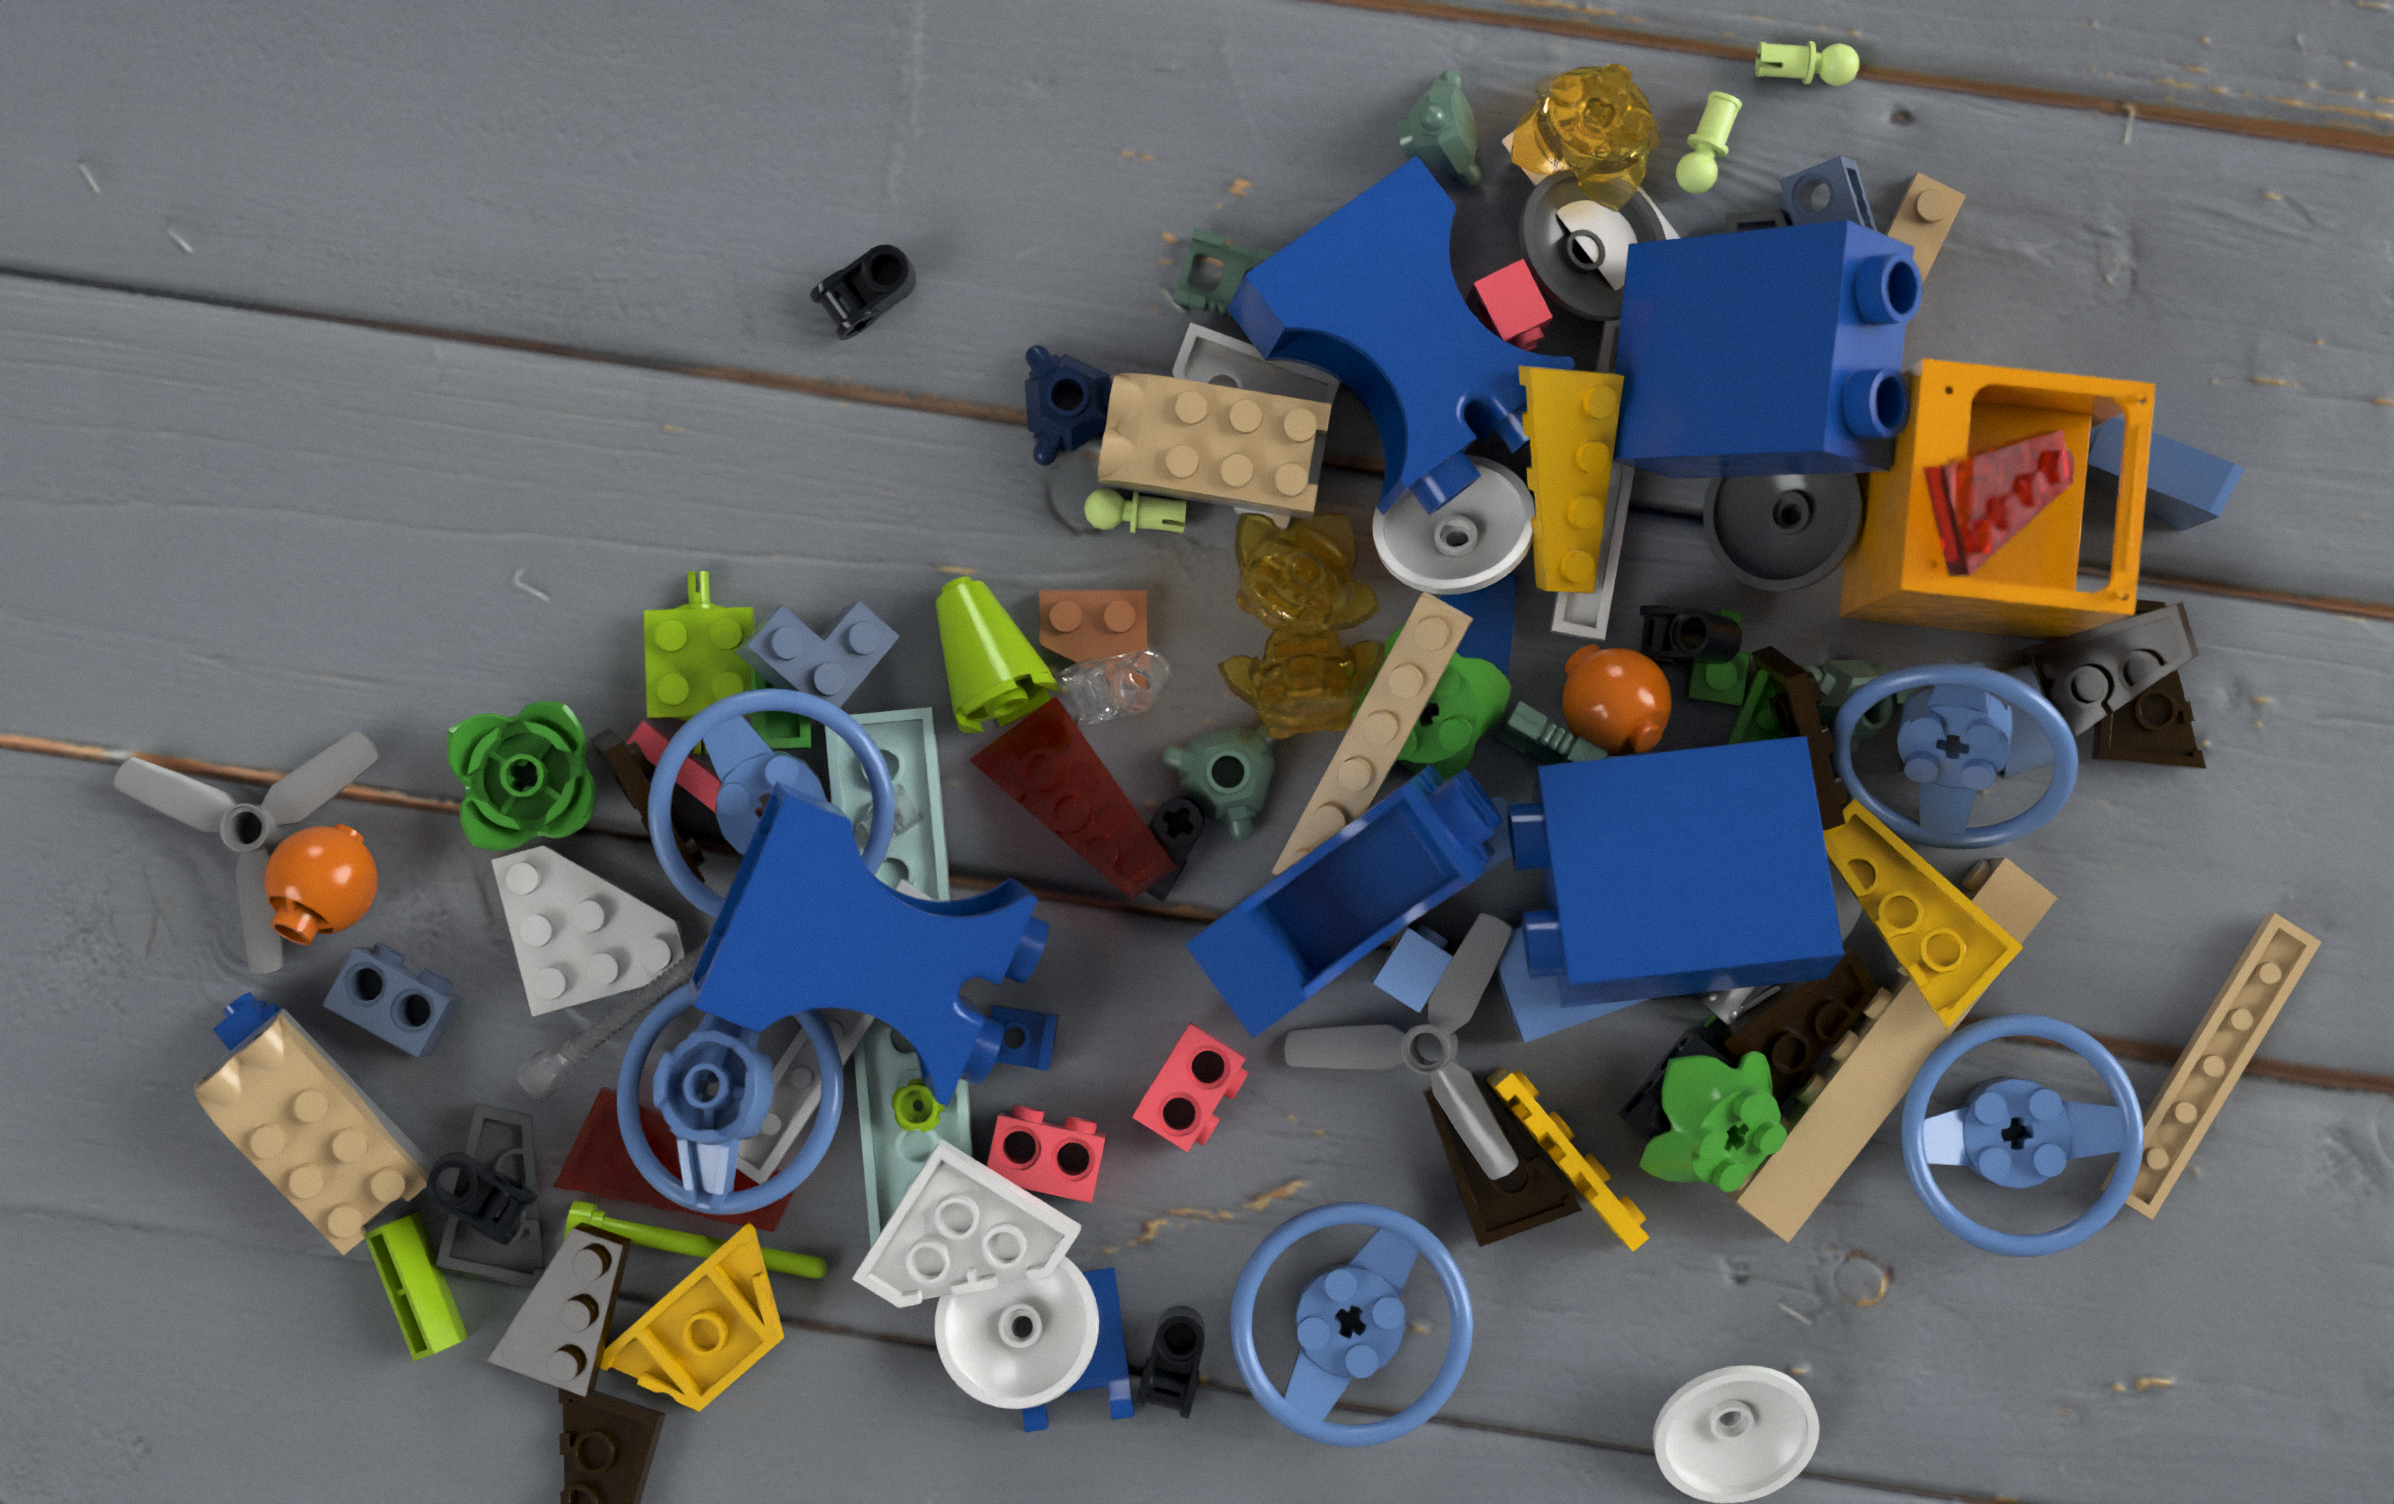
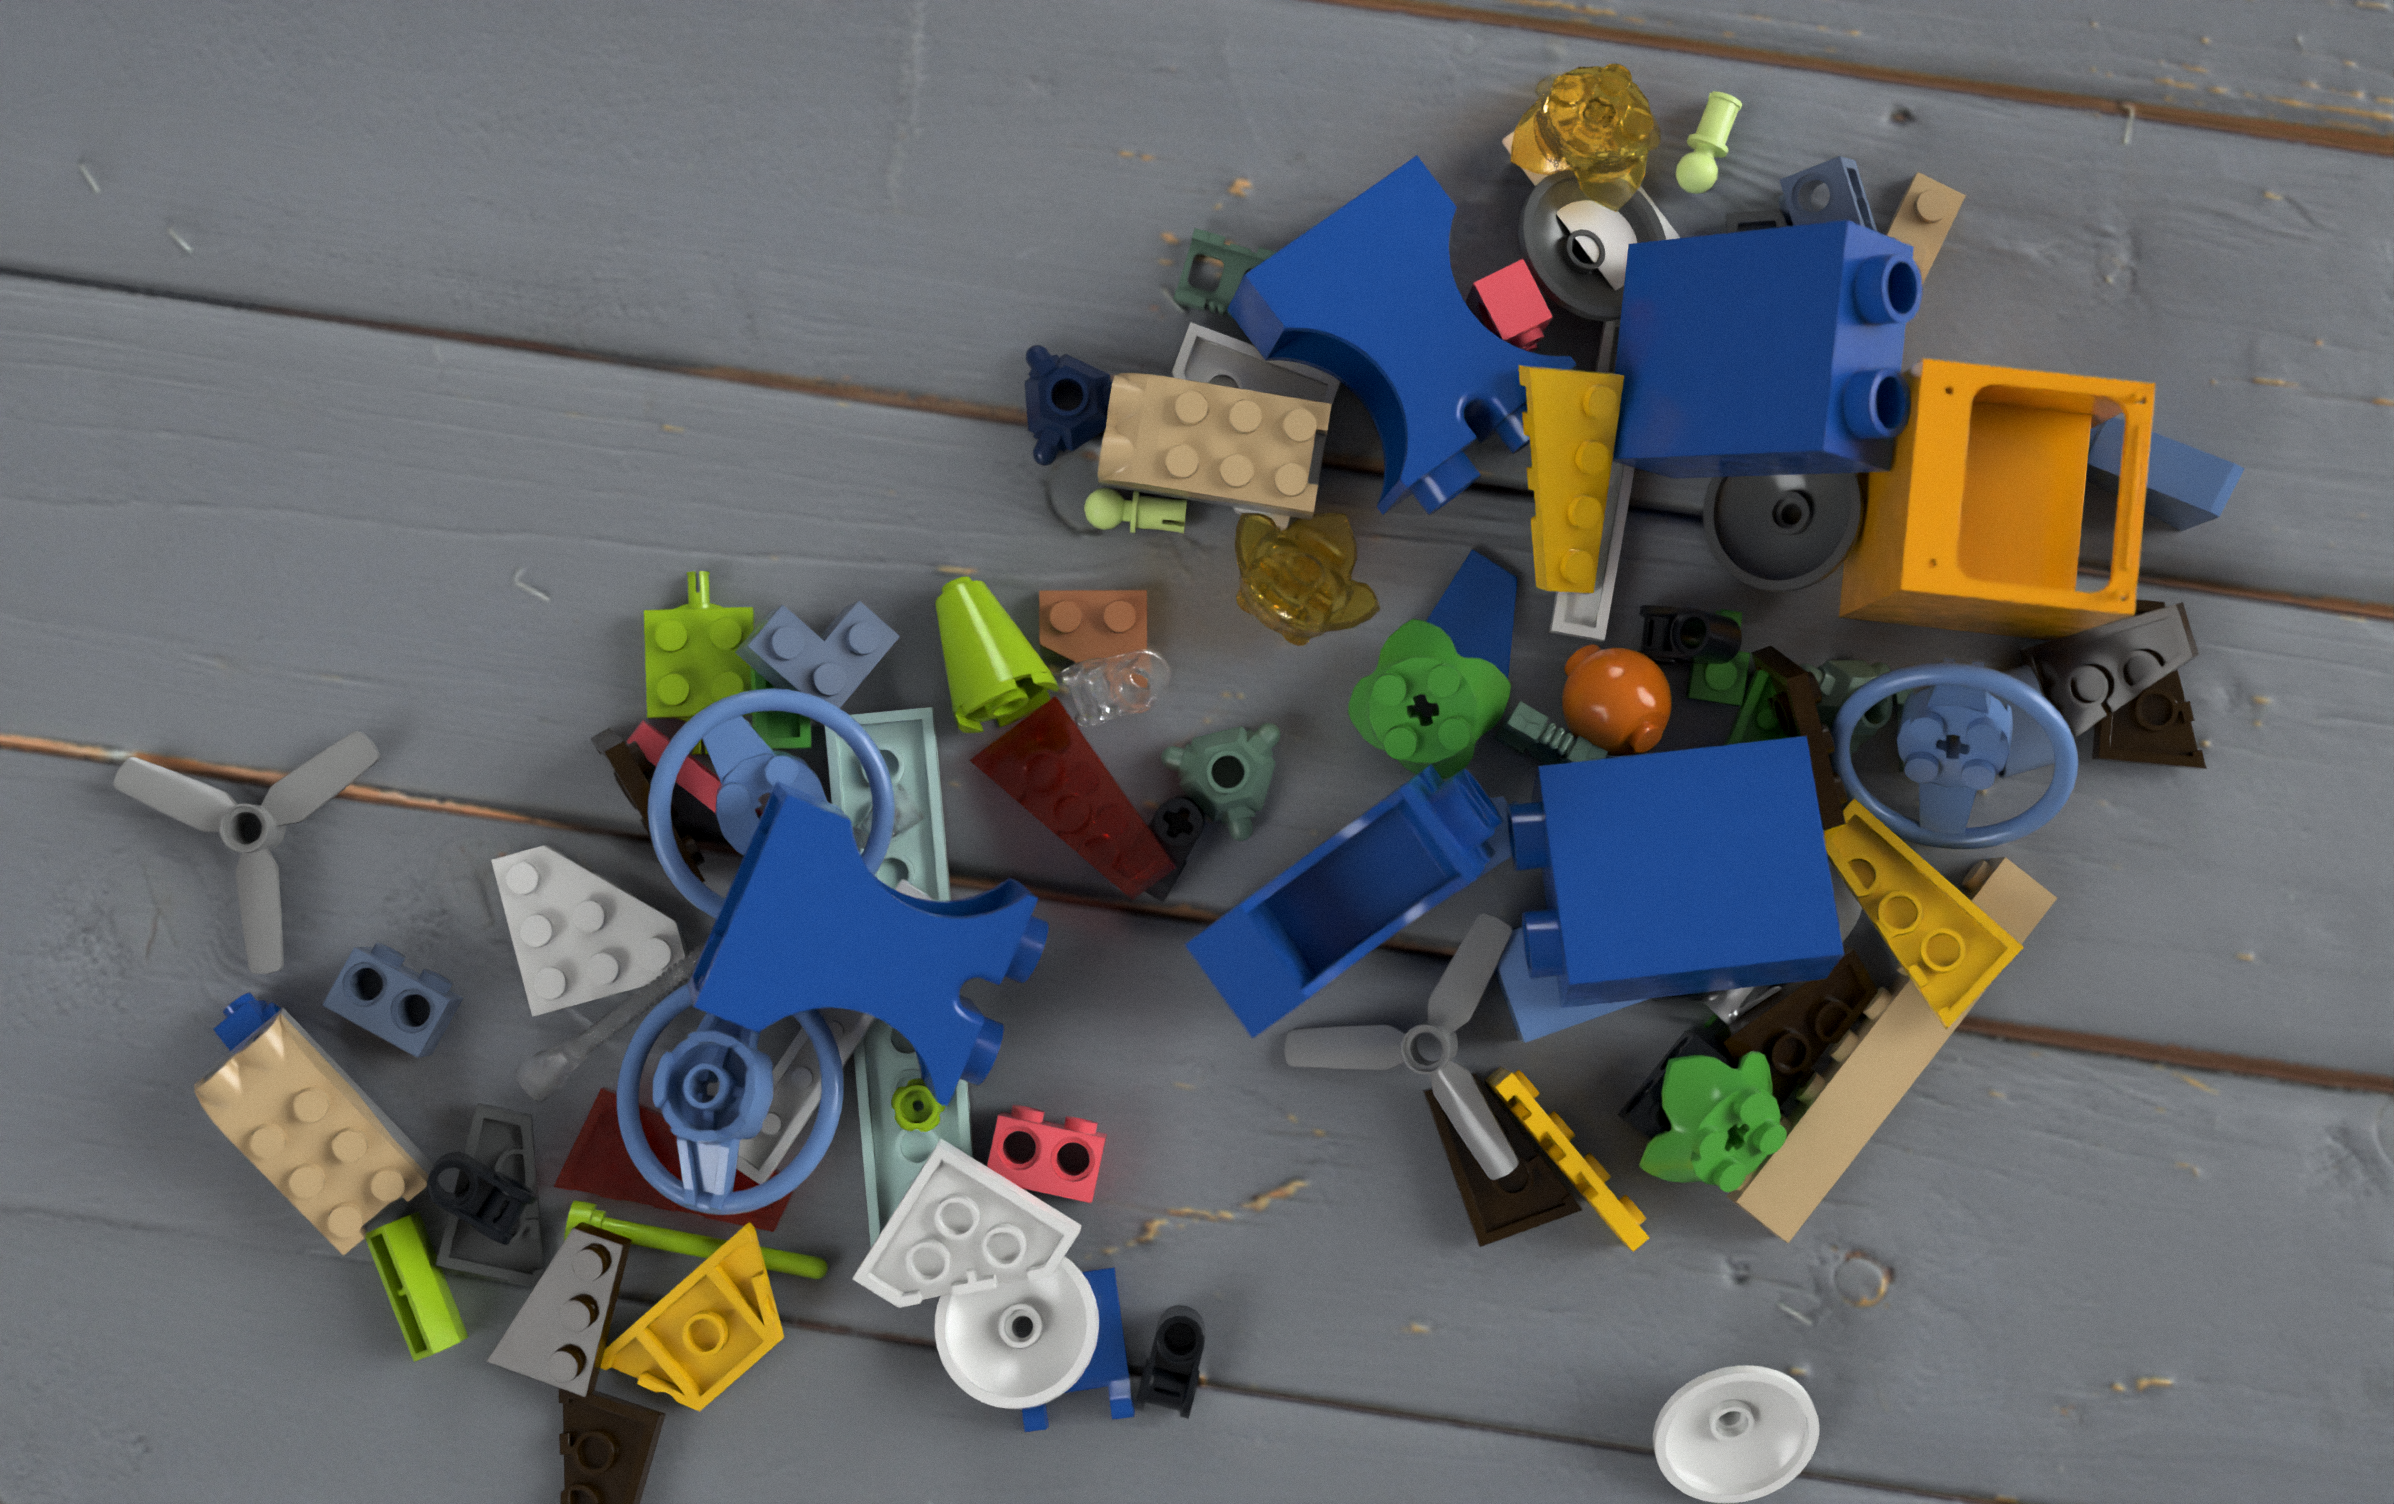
(320, 882): orange brick -> none
(486, 757): bright green brick -> none
(862, 292): black piece -> none
(1039, 1036): blue brick -> none
(1179, 1080): coral brick -> none
(1304, 685): clear yellow brick -> none
(1333, 1357): medium blue piece -> none
(1380, 725): tan plate -> none
(1413, 966): light blue brick -> none
(1443, 130): sand green rock -> none
(1487, 517): white dish -> none
(1835, 64): yellowish green pin -> none
(1994, 494): clear red wing -> none
(2050, 1134): medium blue piece -> none
(2217, 1057): tan plate -> none

